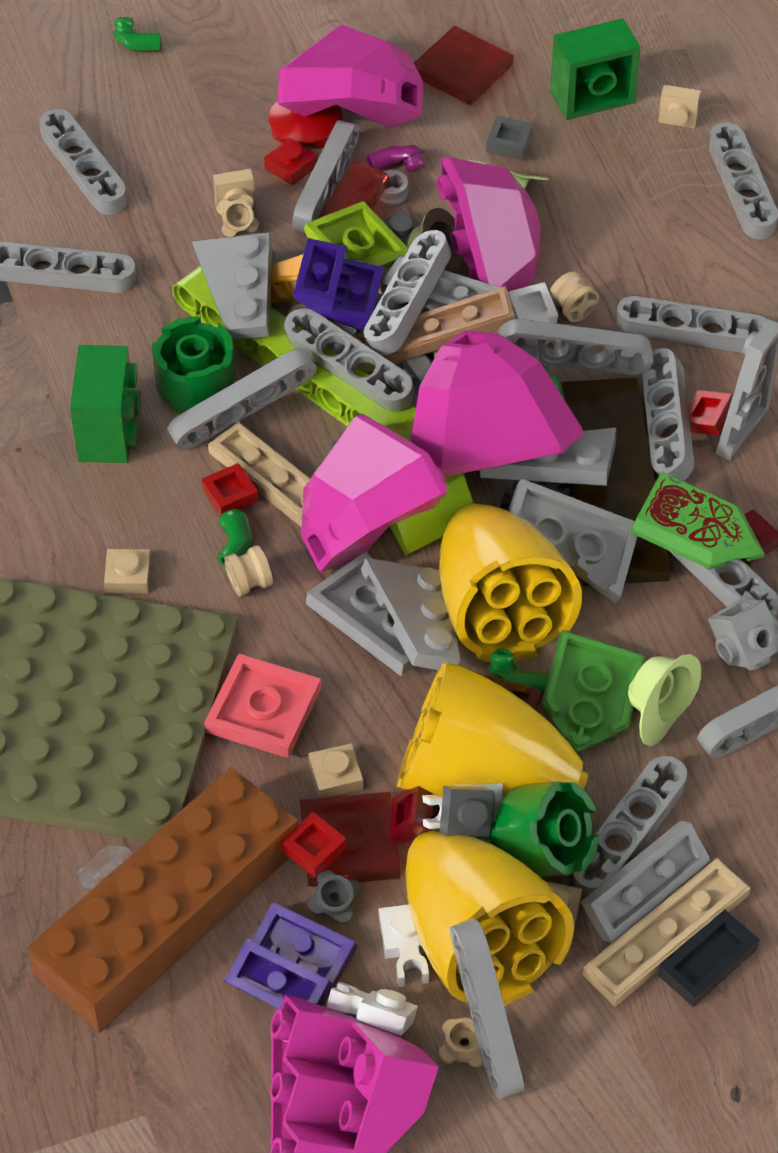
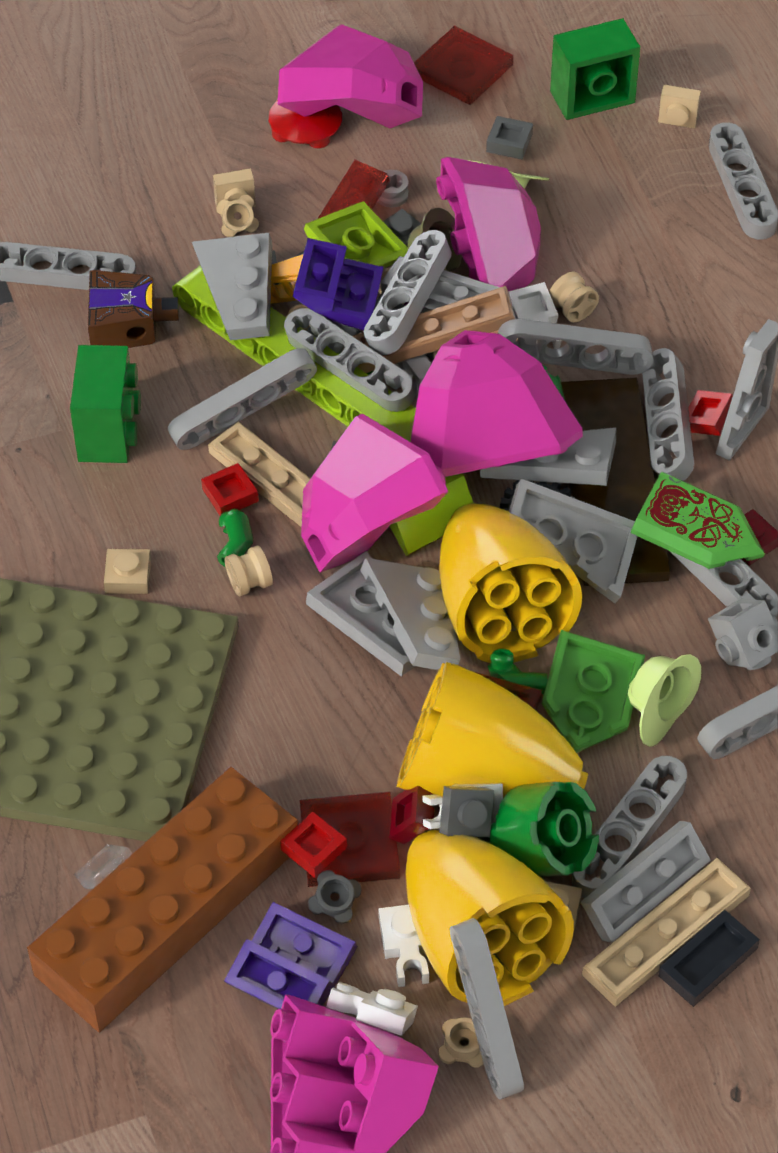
(87, 159): light grey beam -> none
(126, 309): none -> reddish brown torso
(132, 39): green arm -> none
(192, 362): green brick -> none
(263, 705): coral plate -> none
(290, 161): red plate -> none
(326, 174): light grey beam -> none
(335, 771): tan plate -> none
(395, 155): magenta arm -> none
(694, 319): light grey beam -> none

